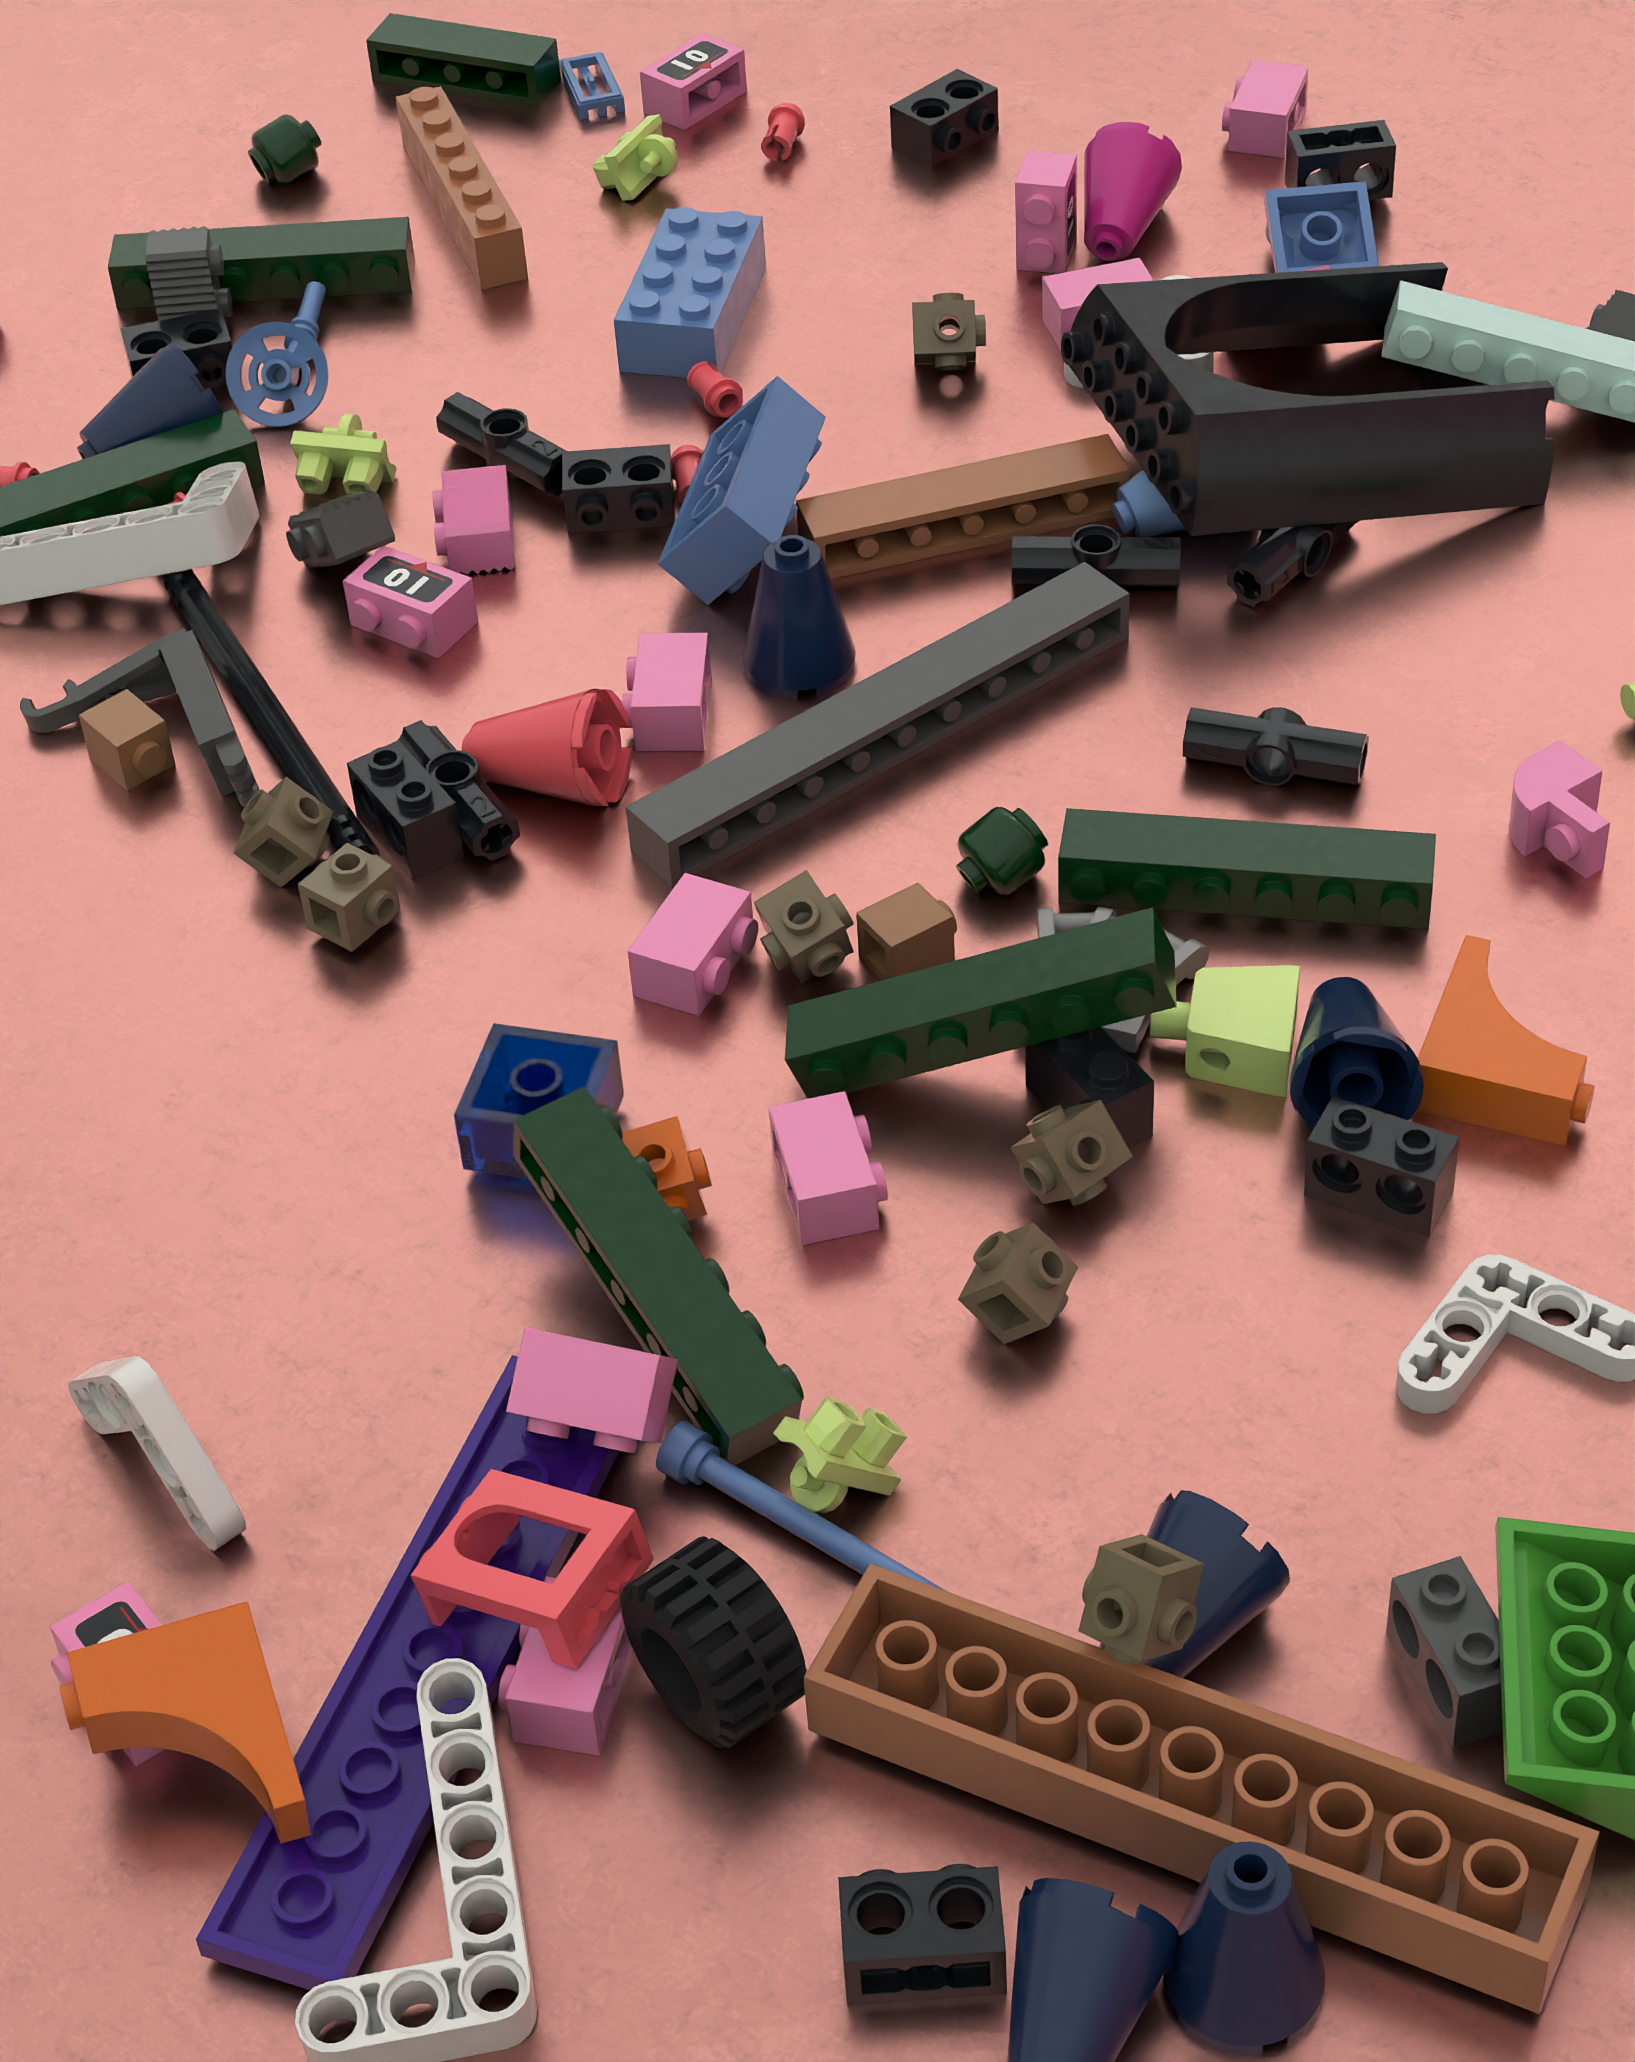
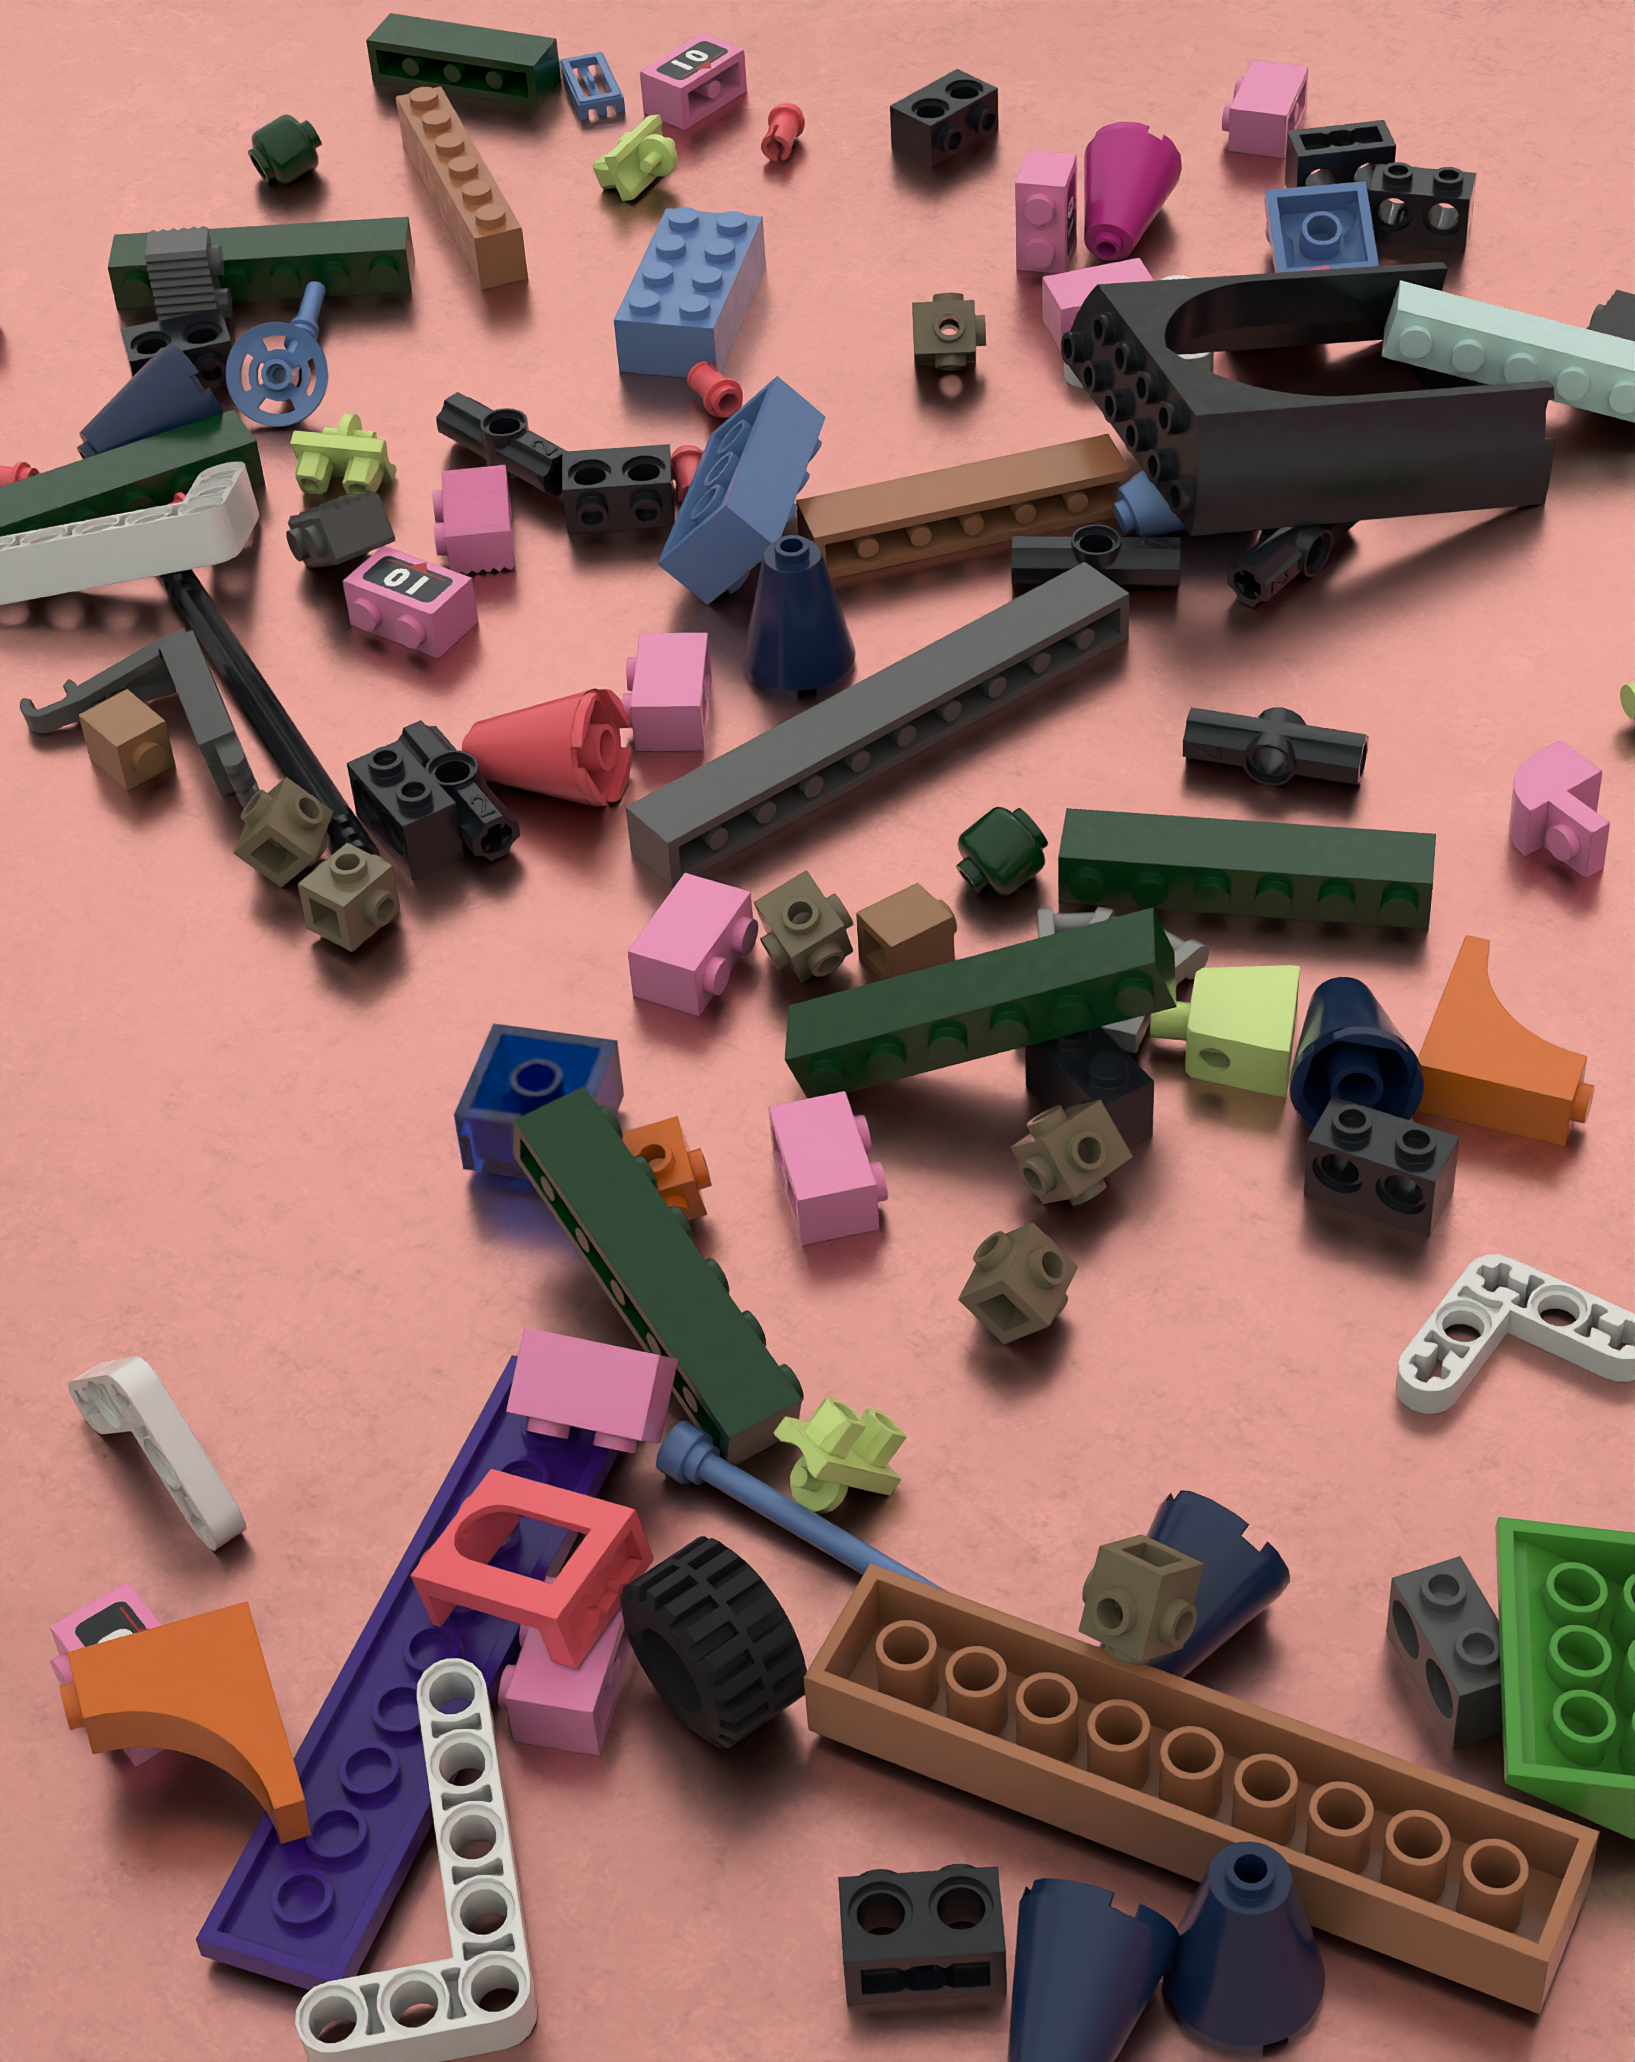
(1420, 218): none -> black brick

